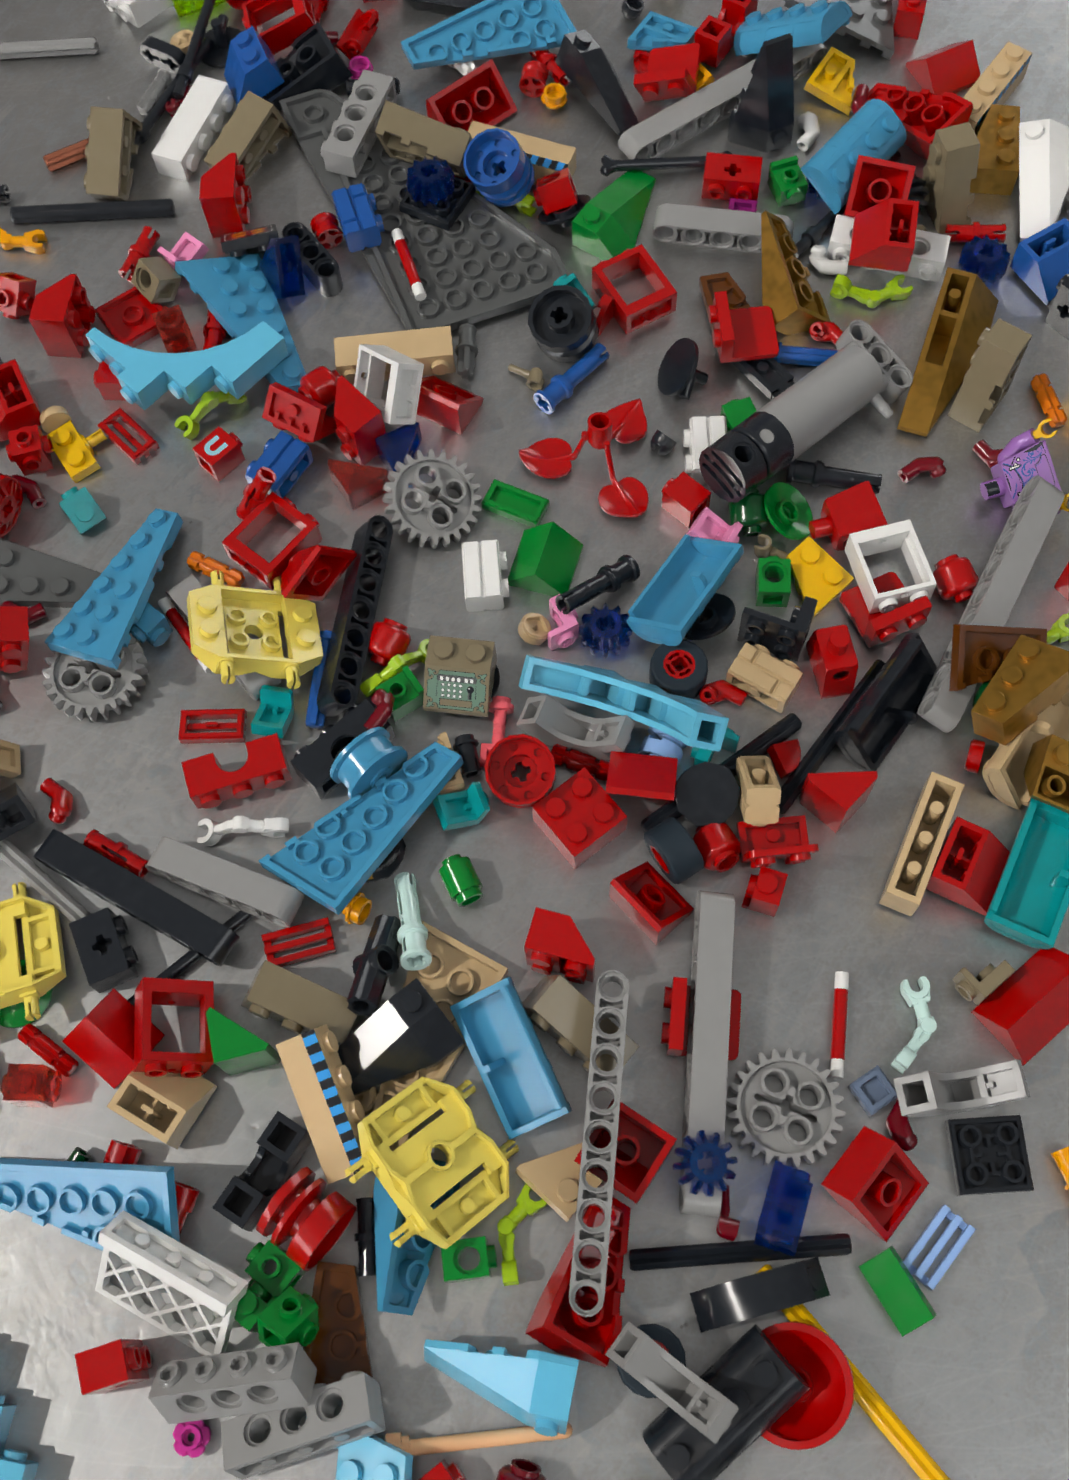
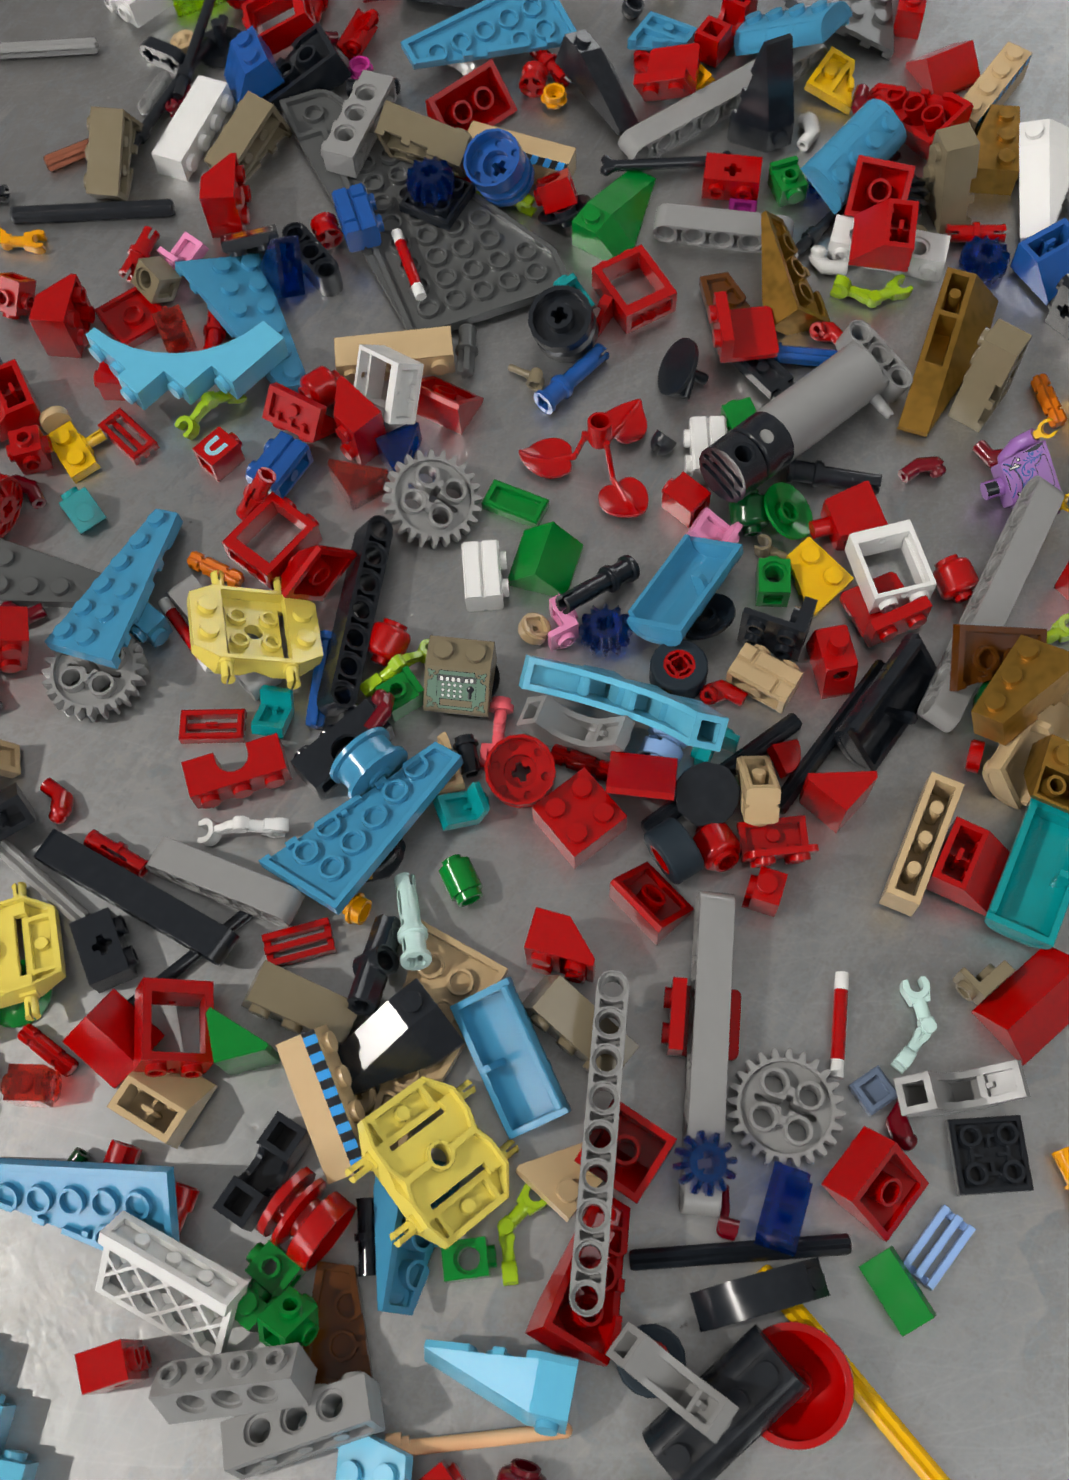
(197, 1446): dark pink plate -> none

